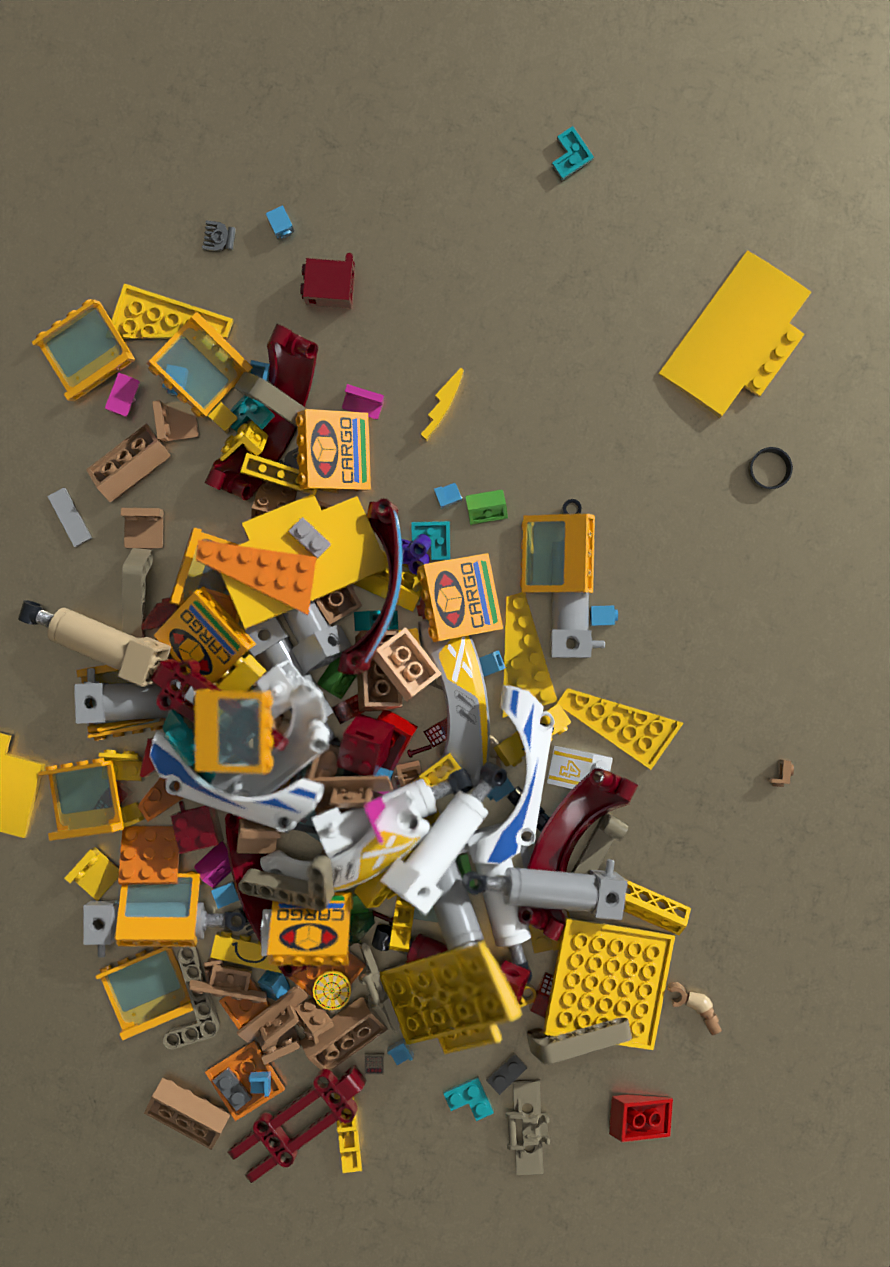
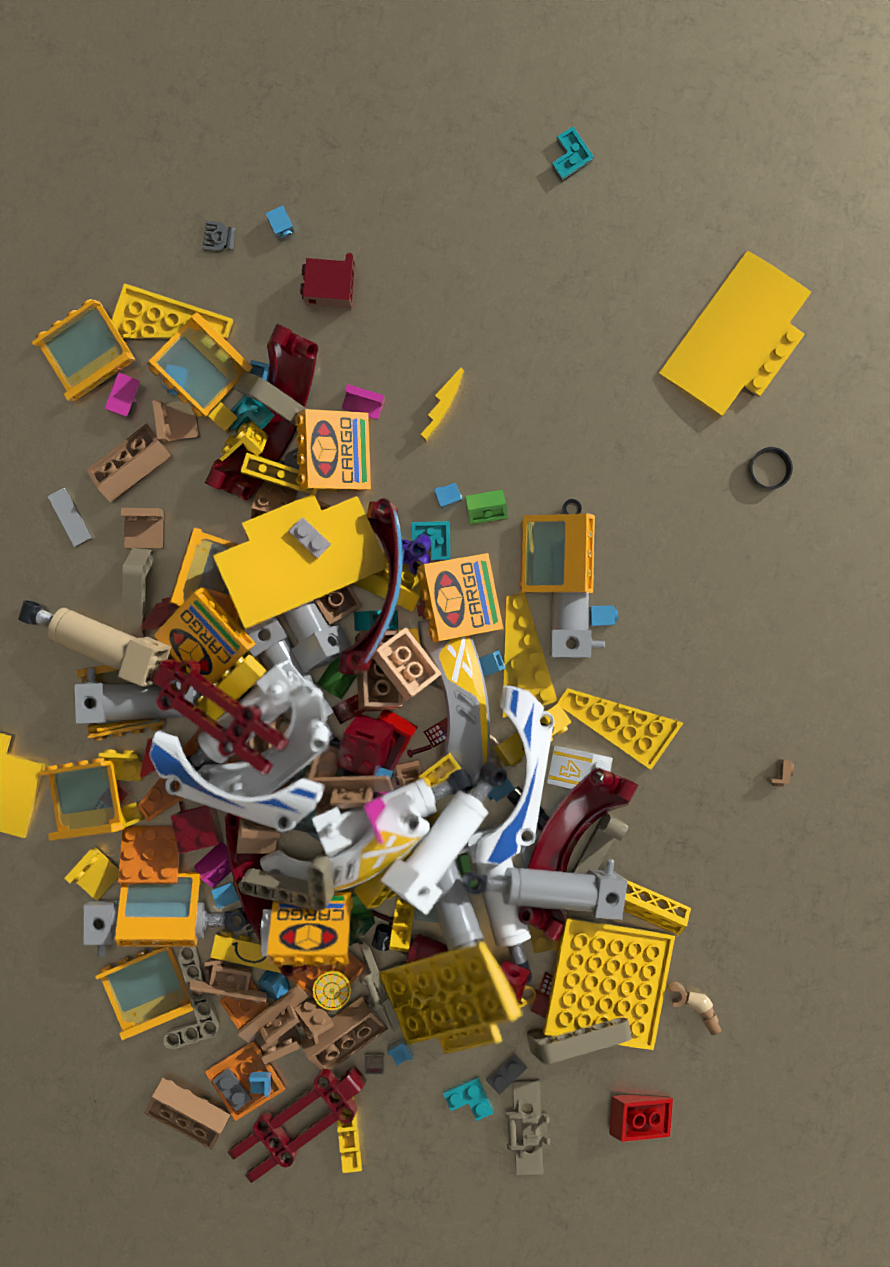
(183, 742): teal bracket -> none
(233, 731): panel -> none
(270, 572): orange wing -> none

